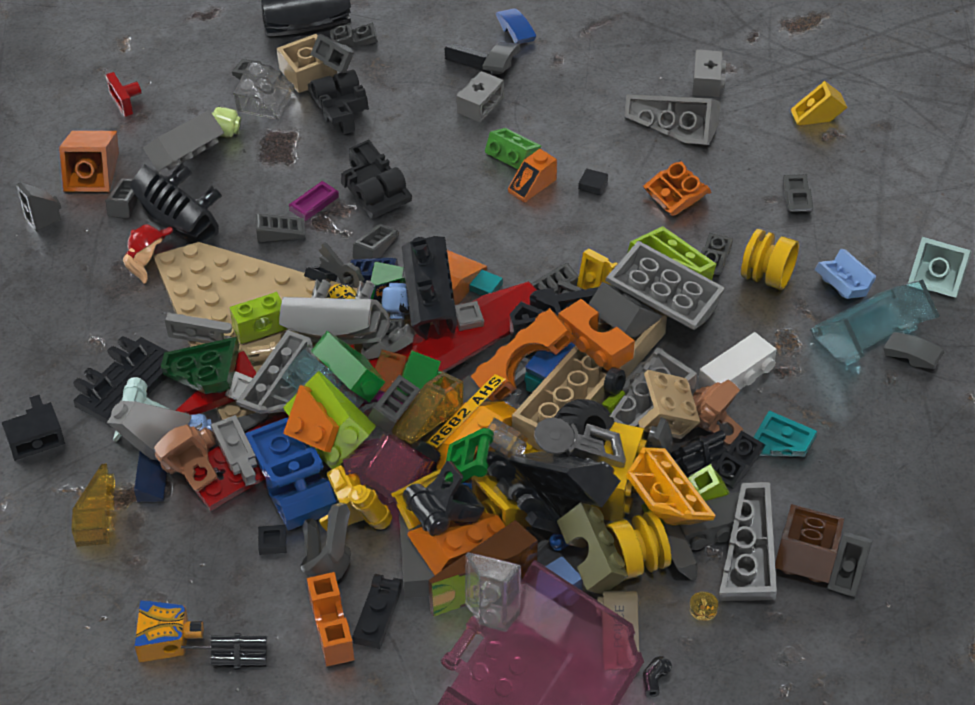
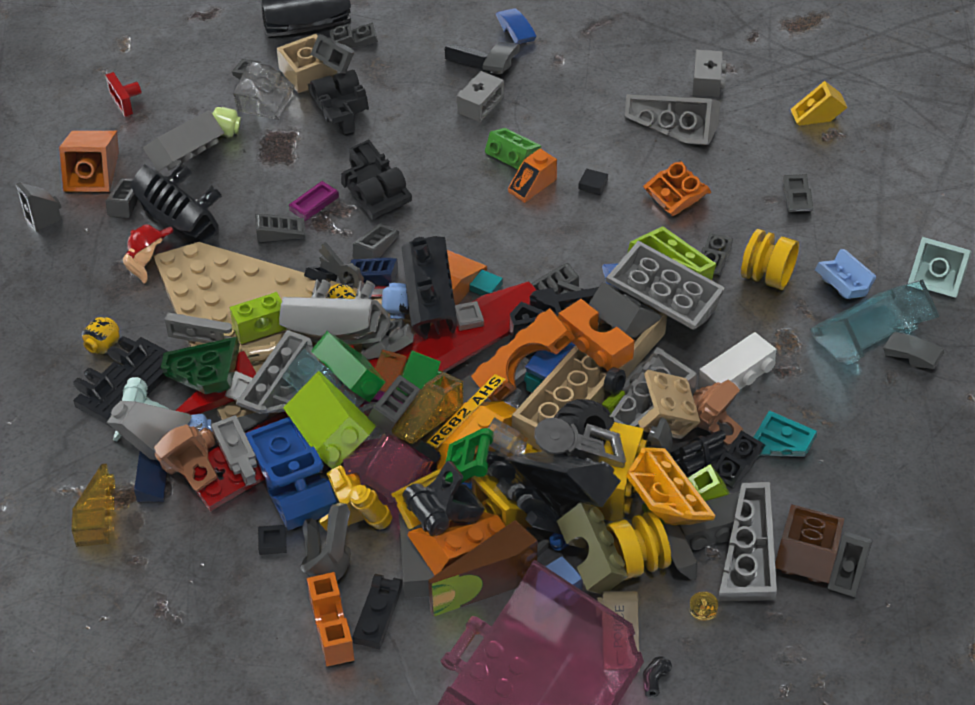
(34, 431): black hinge -> none
(100, 335): none -> yellow head
(163, 630): torso -> none
(236, 650): black piece -> none
(310, 422): orange wing -> none
(382, 276): slope -> none
(492, 591): clear slope -> none
(594, 269): yellow plate -> none

